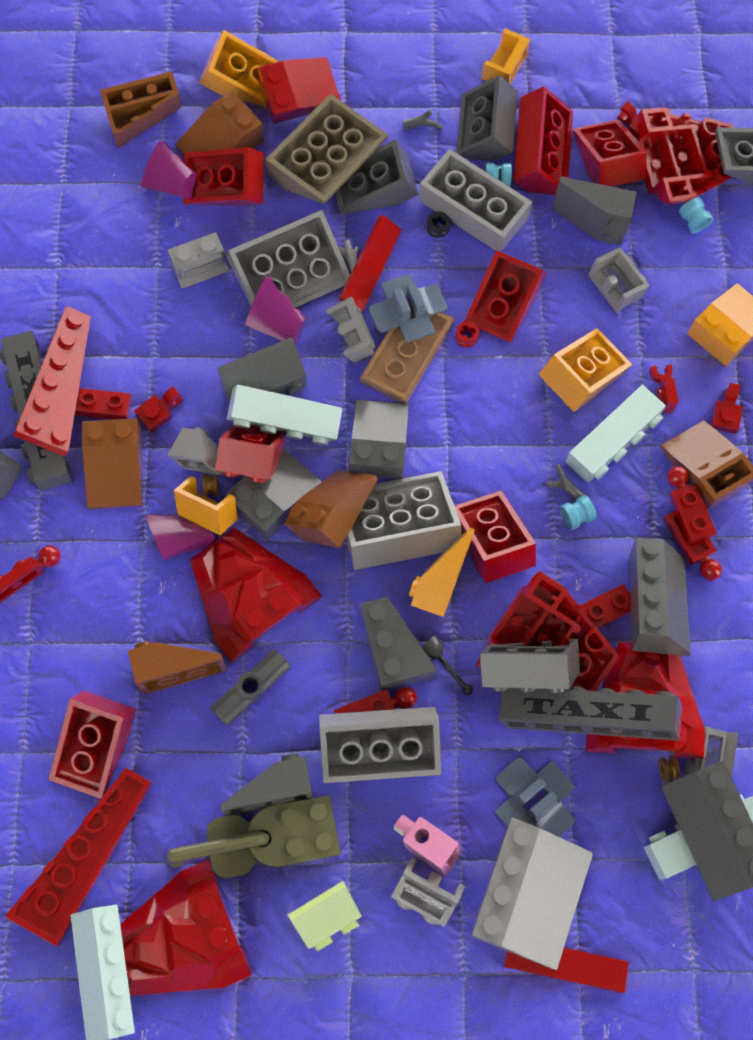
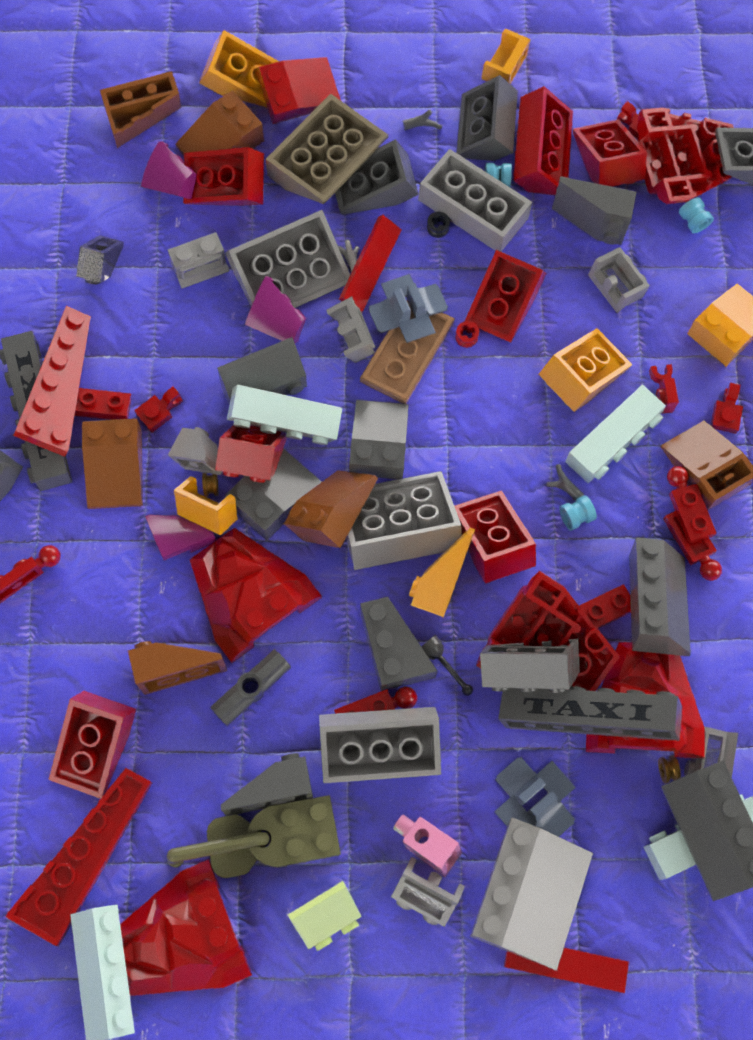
(98, 259): none -> clear smoke slope

